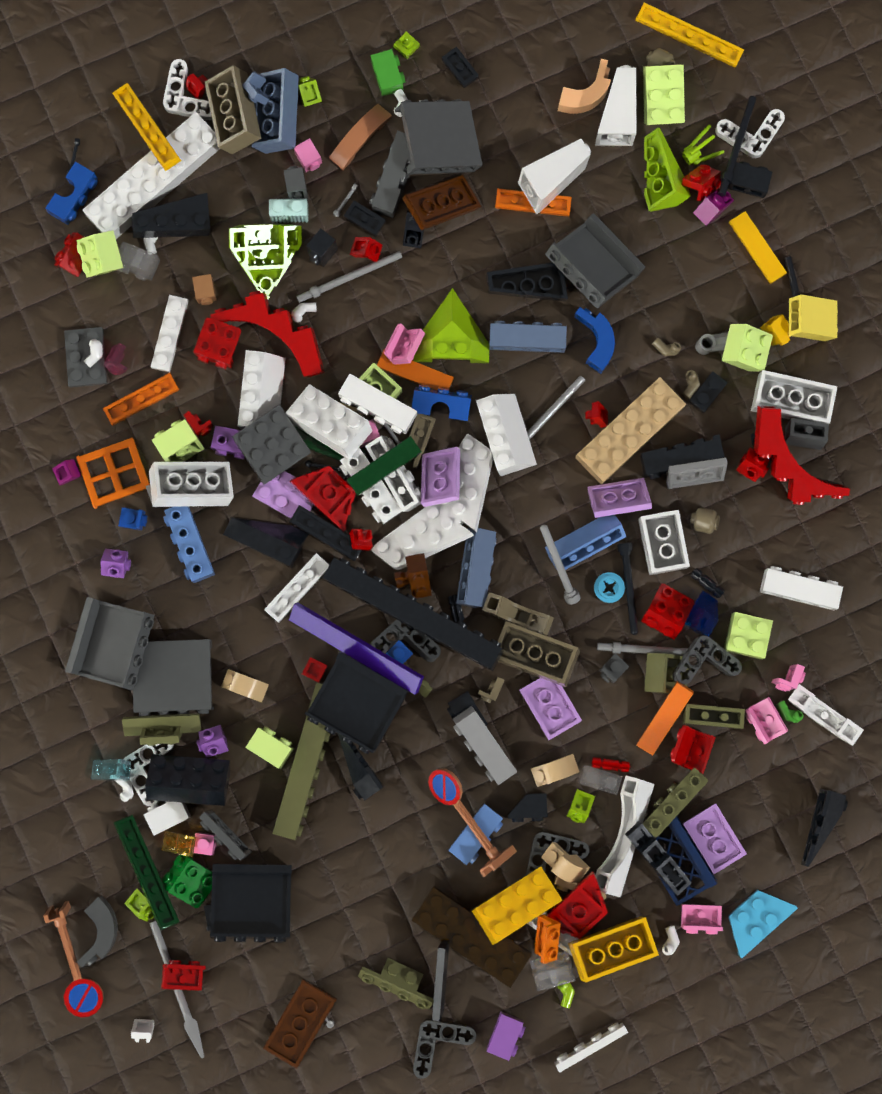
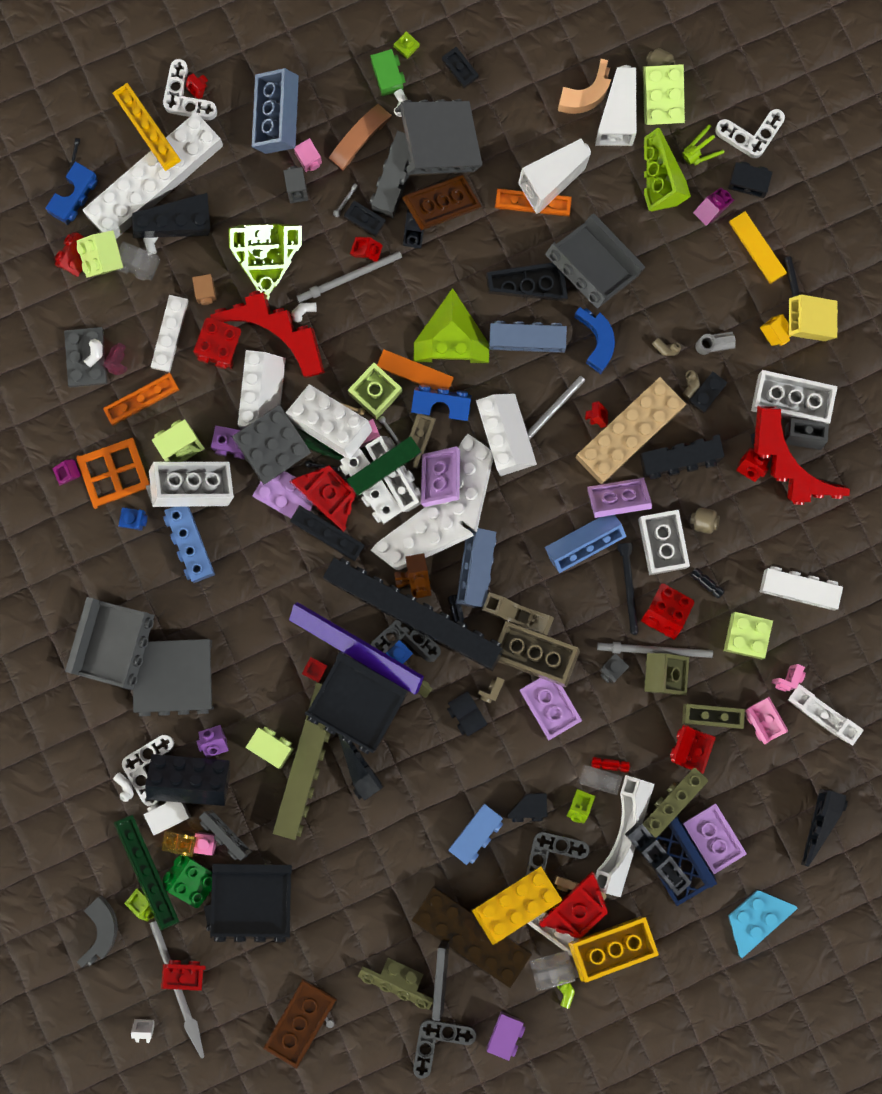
(83, 995): piece -> none
(111, 769): clear light blue slope -> none
(115, 563): medium lavender brick -> none
(161, 728): olive bracket -> none
(194, 421): red bracket -> none
(232, 110): dark tan brick -> none
(244, 685): tan brick -> none
(253, 85): sand blue bracket -> none
(270, 539): black wedge -> none
(288, 210): light aqua brick -> none
(297, 588): white plate -> none
(308, 91): lime bracket -> none
(321, 248): black brick -> none
(361, 539): red tile -> none
(378, 404): white brick -> none
(403, 344): bright pink bracket -> none
(448, 790): piece -> none
(485, 746): light grey brick -> none
(547, 939): orange bracket -> none
(555, 770): tan brick -> none
(565, 866): tan brick -> none
(571, 595): light grey piece -> none
(583, 1050): white plate -> none
(609, 578): medium azure gear -> none
(665, 718): orange tile -> none
(672, 942): white arm -> none
(689, 35): yellow tile -> none
(696, 473): light grey tile -> none
(701, 917): bright pink bracket -> none
(703, 615): clear blue slope -> none
(704, 180): red bracket -> none
(705, 653): dark grey beam -> none
(727, 176): black bar -> none
(747, 347): yellowish green brick -> none
(789, 715): bright green arm -> none

